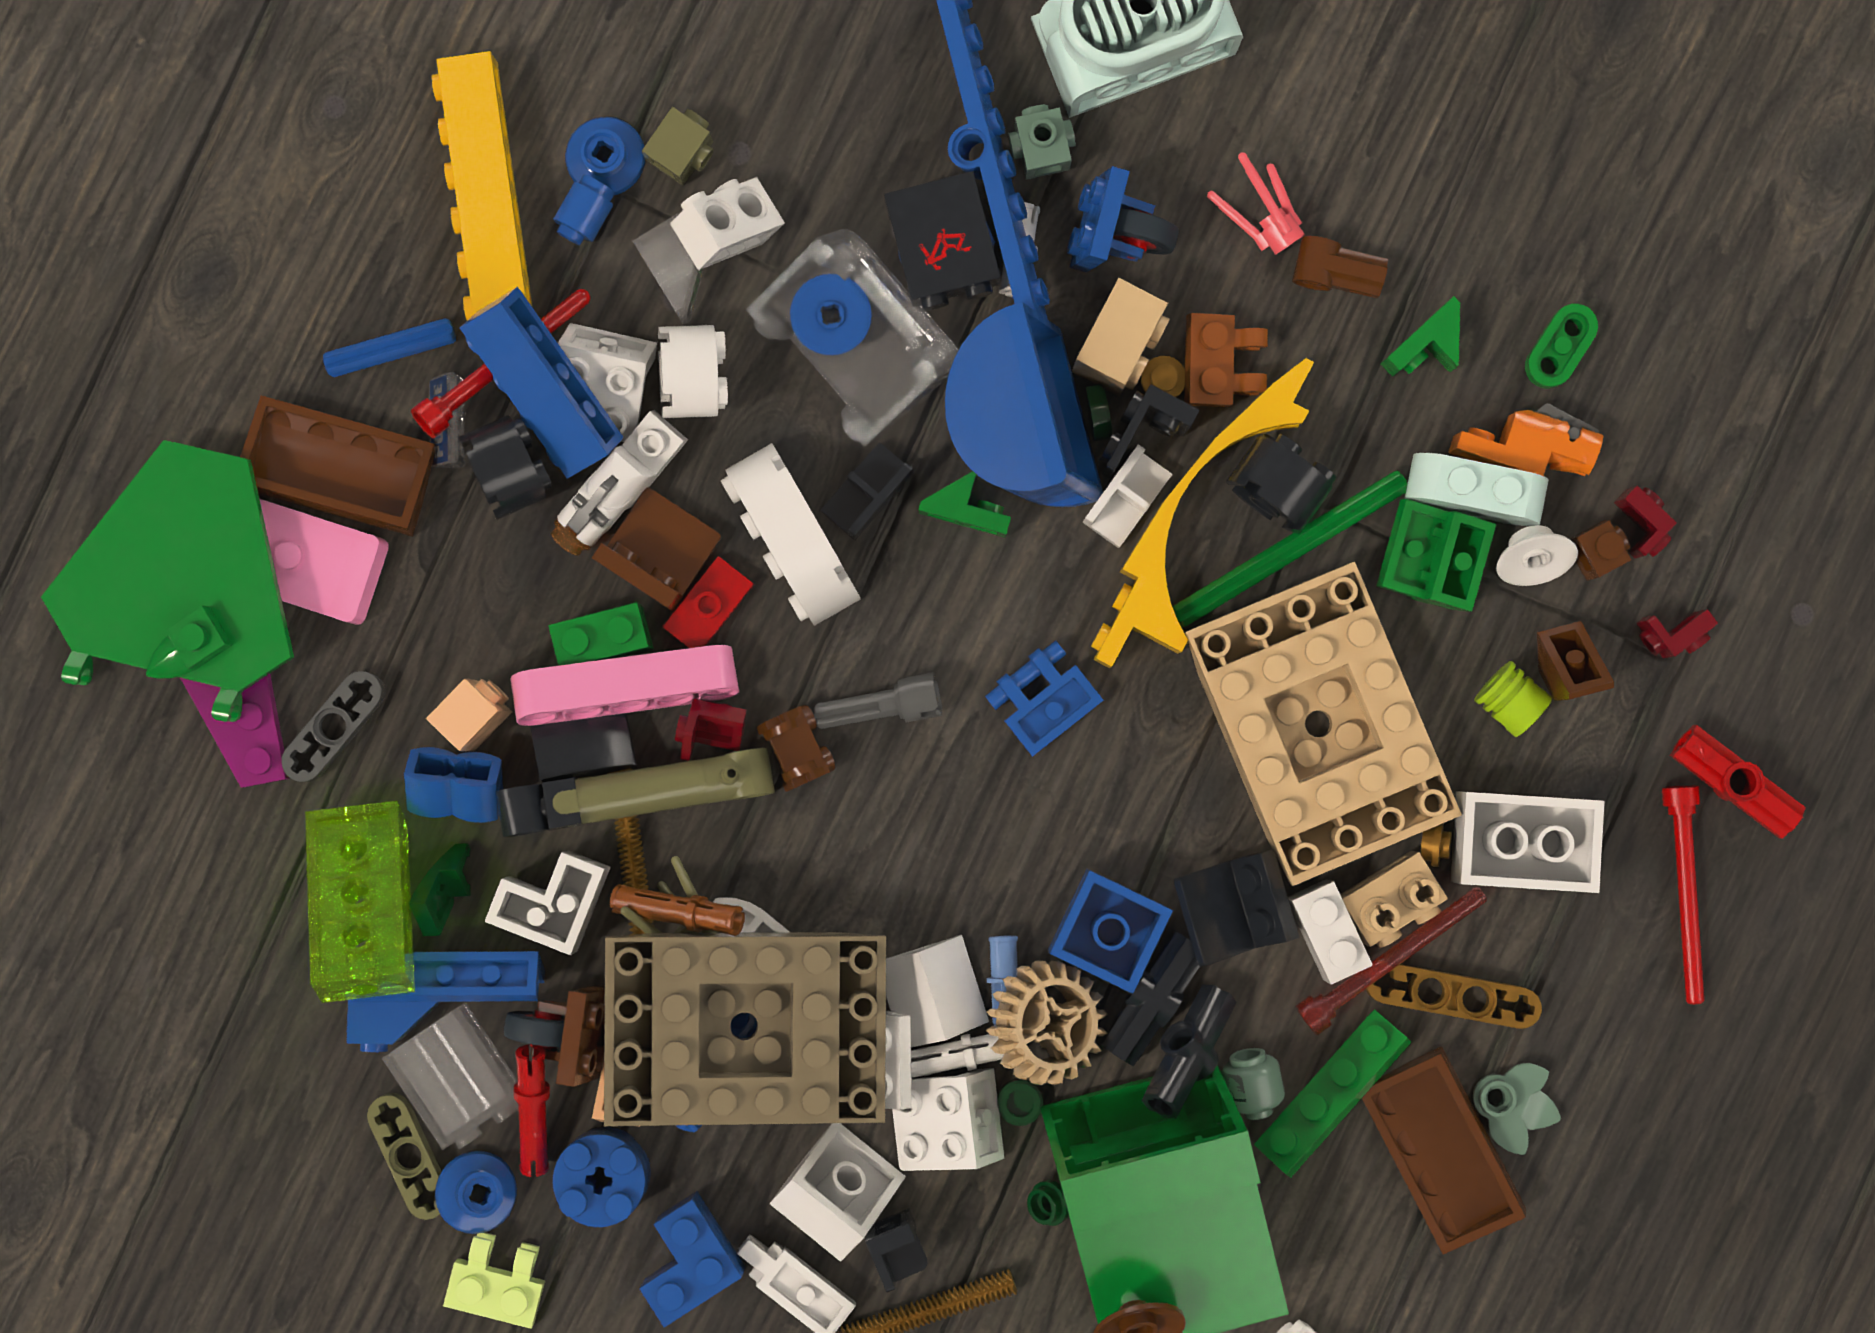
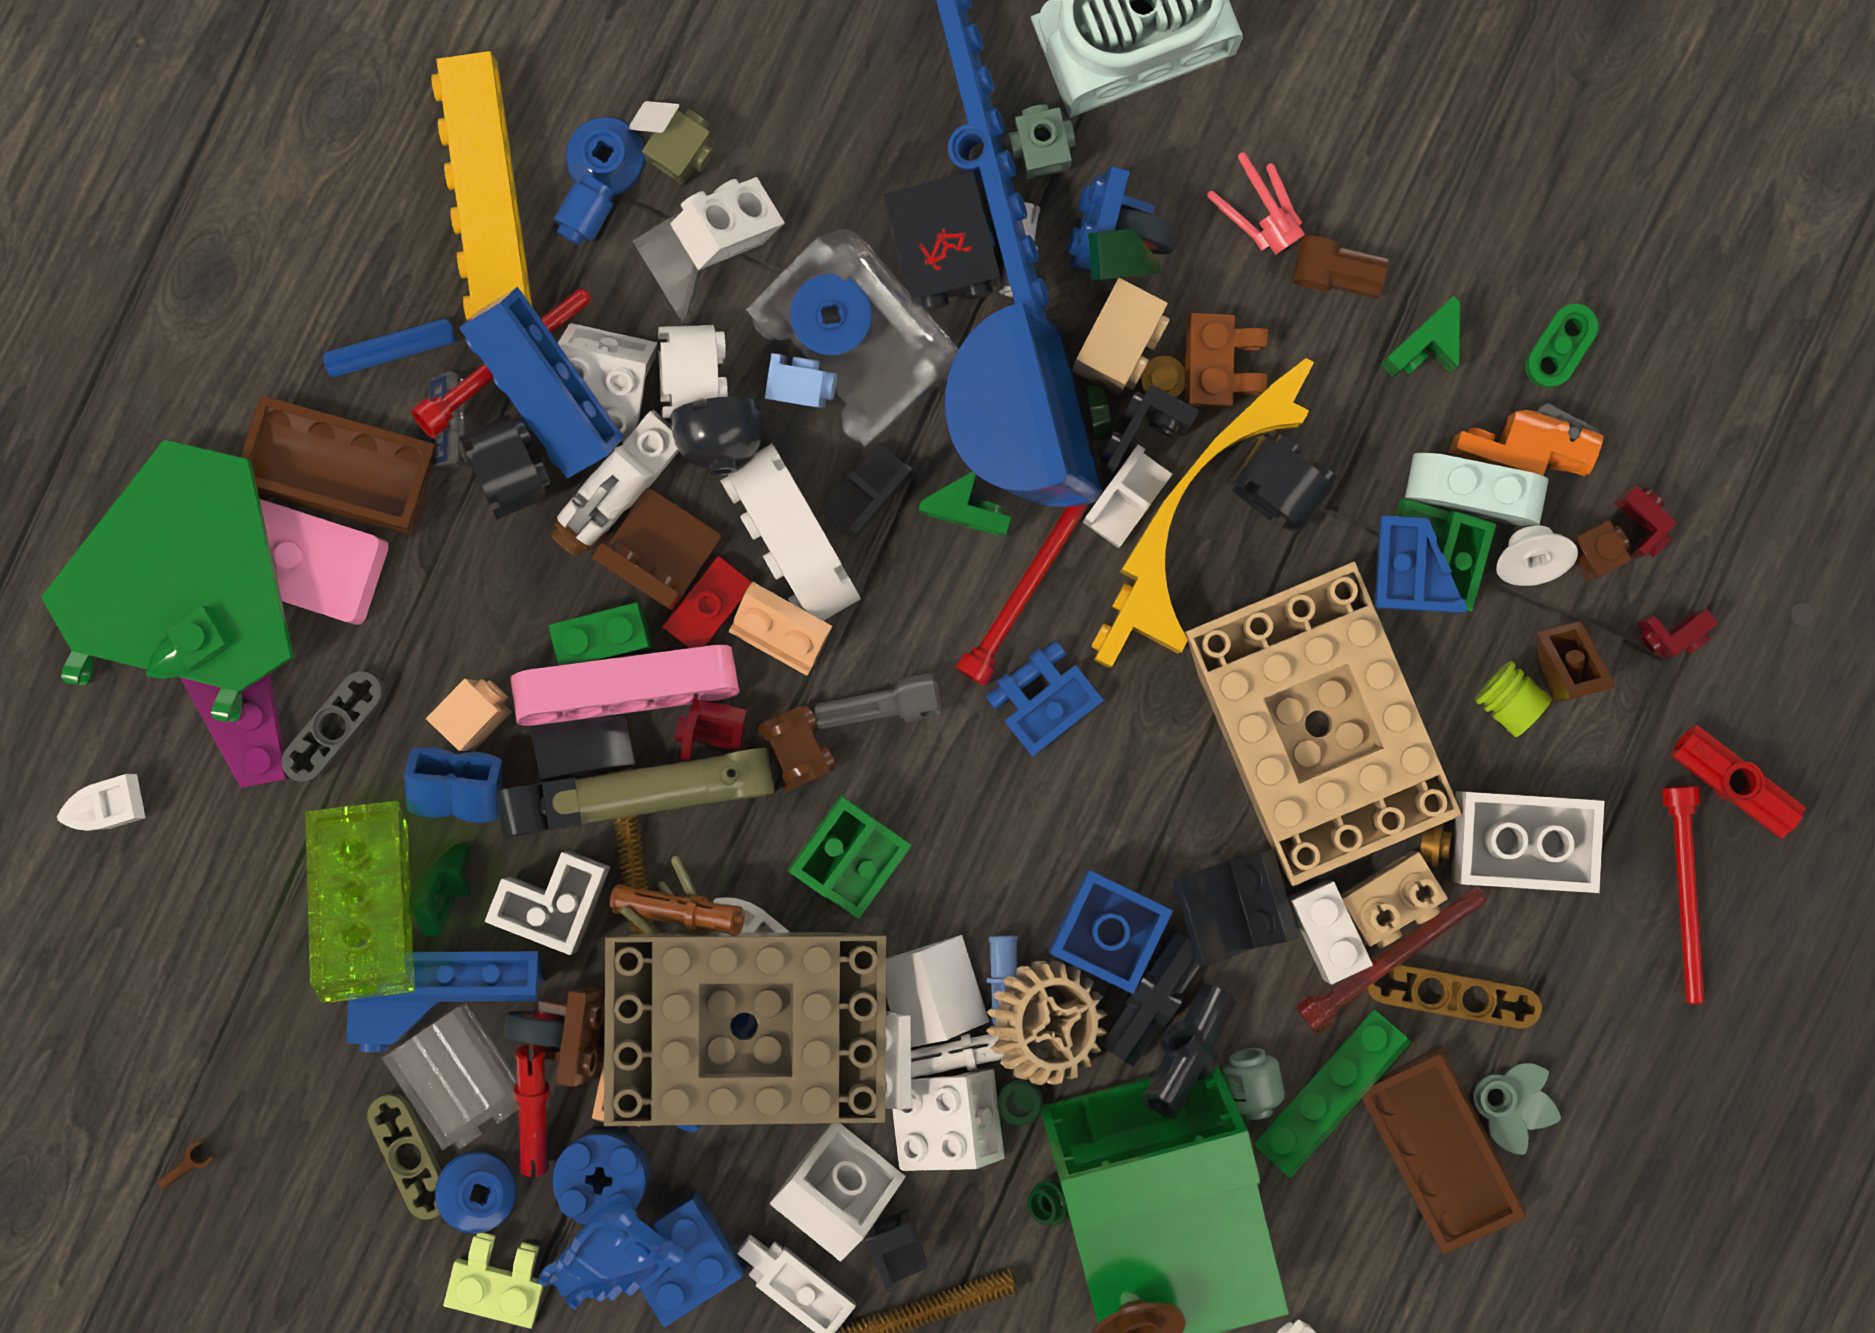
(104, 804): none -> white plate
(184, 1166): none -> reddish brown hand
(610, 1257): none -> blue animal
(653, 116): none -> white sticker
(718, 435): none -> black cylinder
(780, 628): none -> light nougat plate
(799, 383): none -> light blue brick
(849, 857): none -> green brick
(979, 661): none -> red piece
(1120, 255): none -> dark green slope
(1290, 548): green axle -> none
(1413, 569): none -> blue wing

